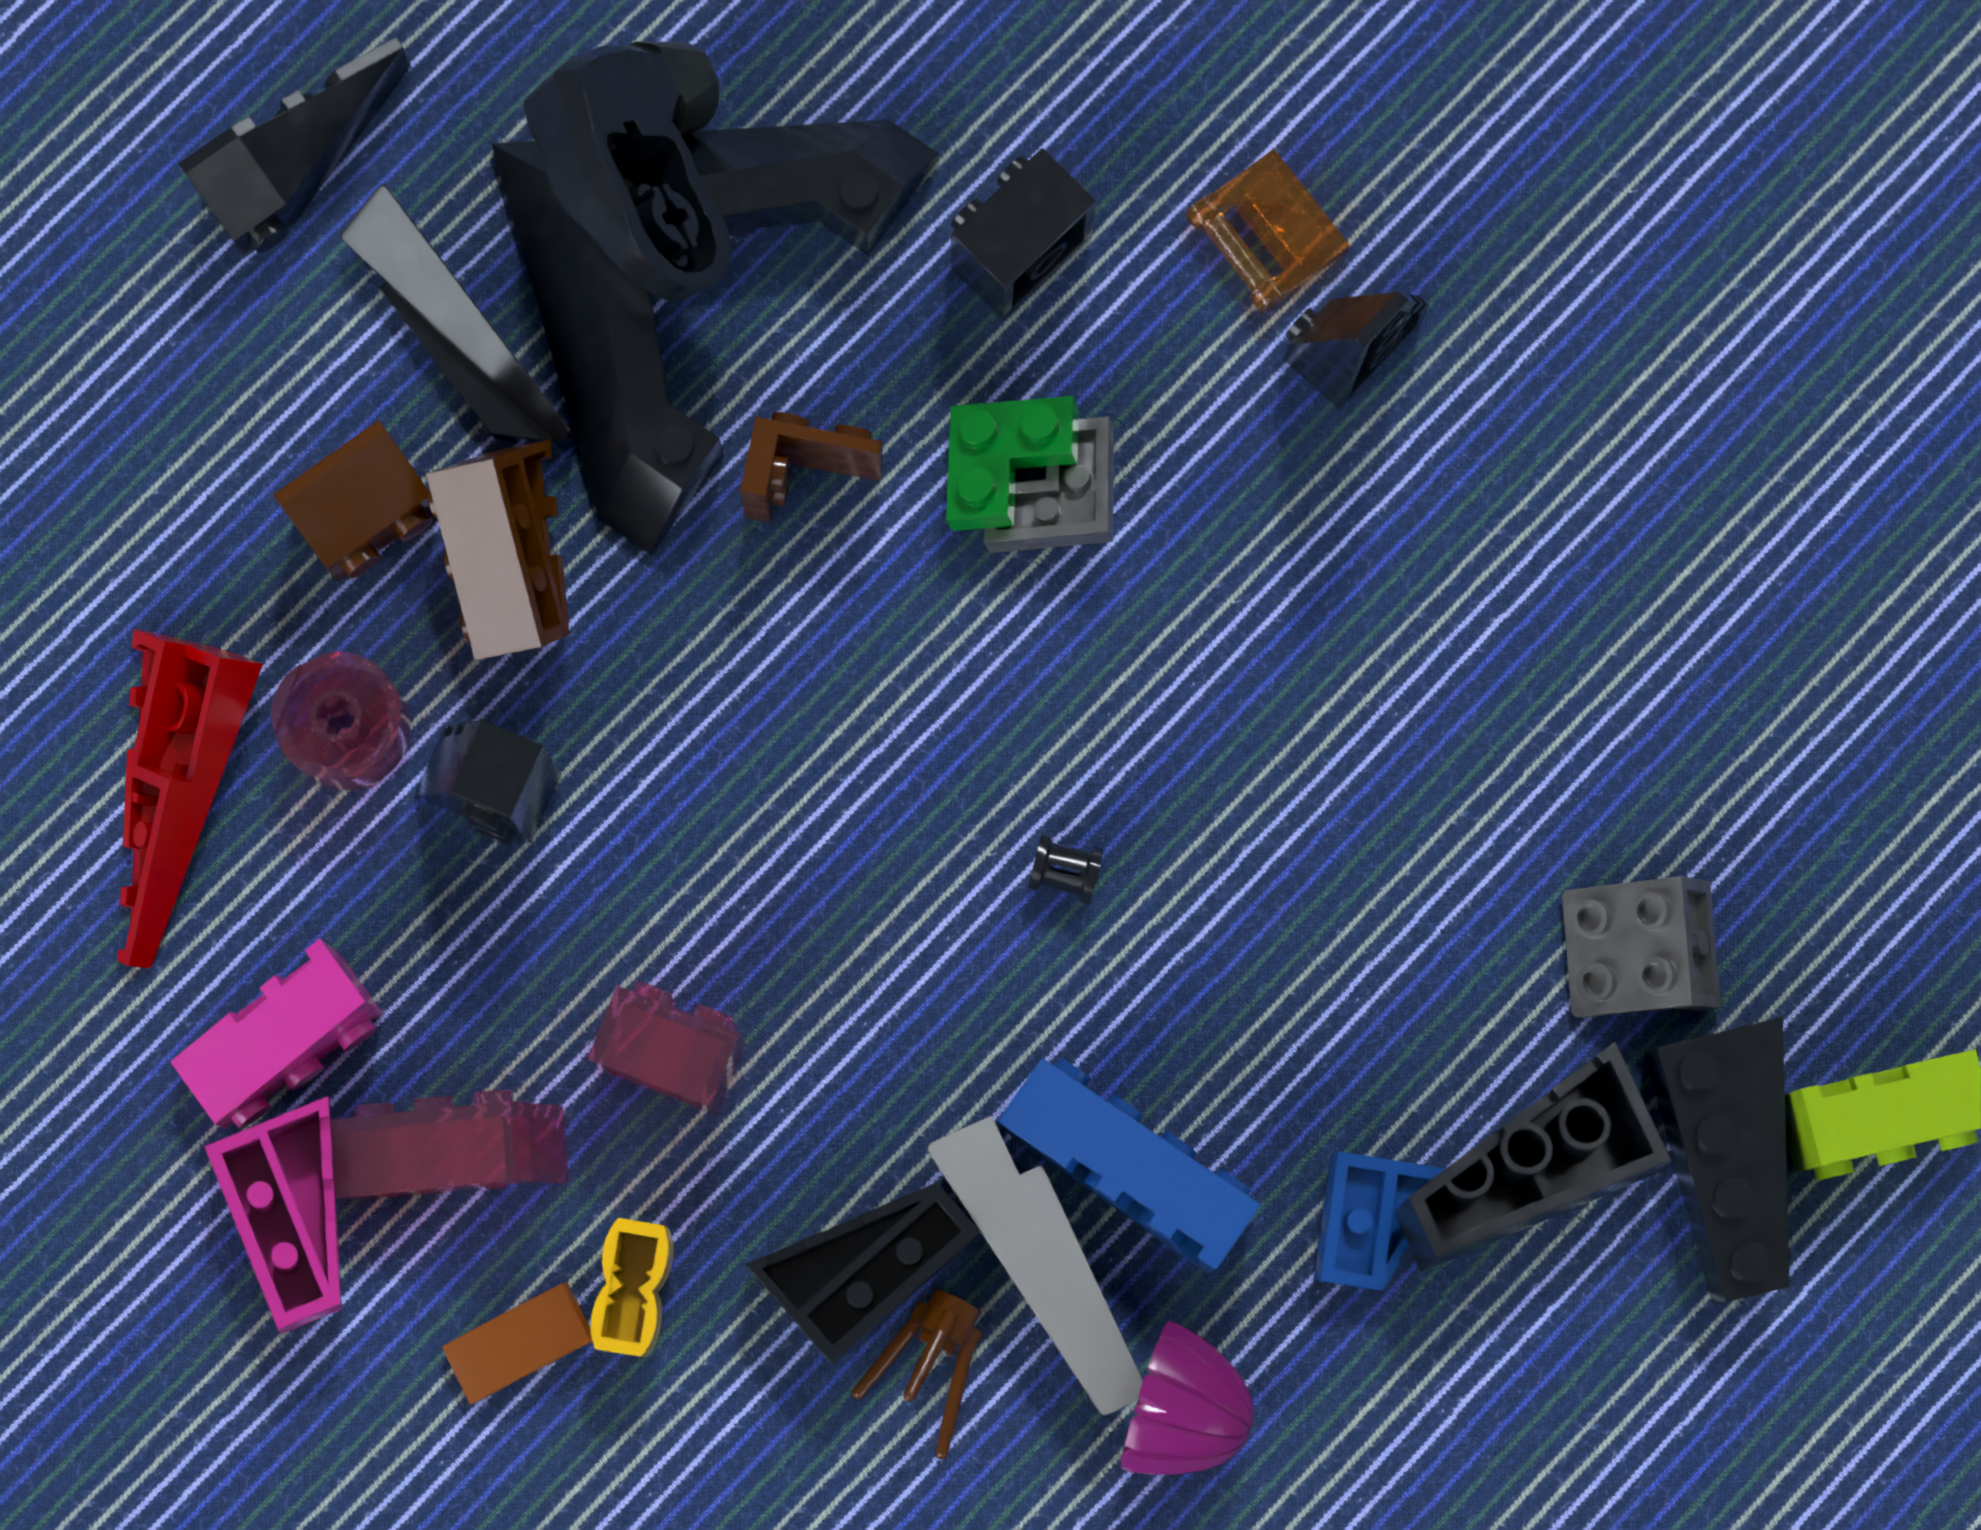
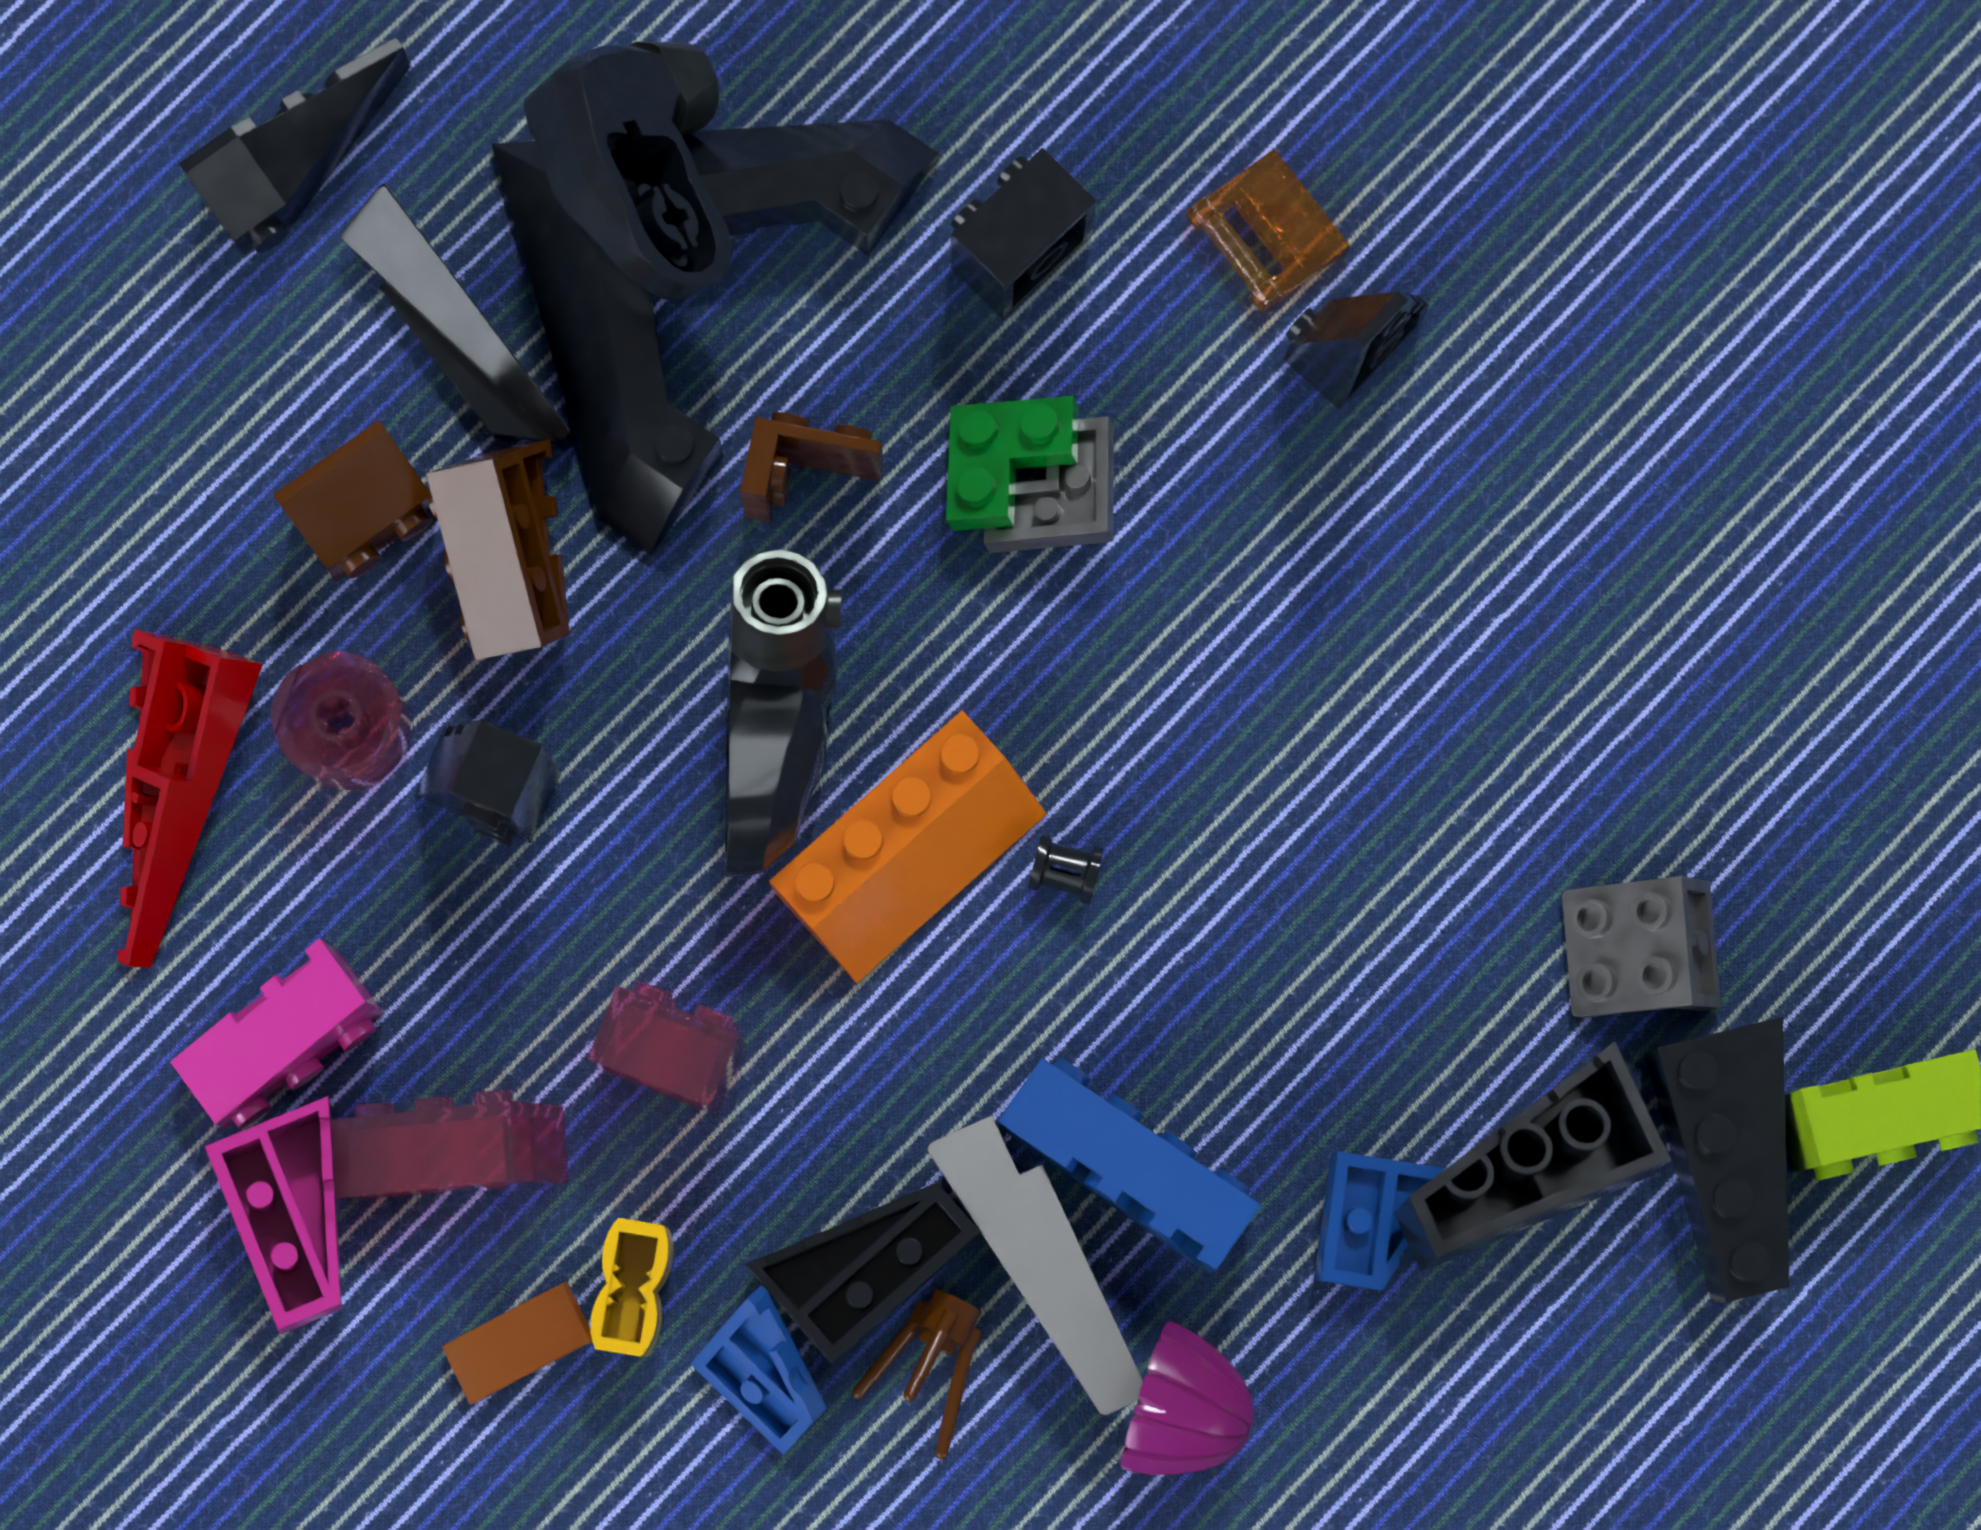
(762, 1372): none -> blue wing
(776, 703): none -> black piece
(908, 847): none -> orange slope

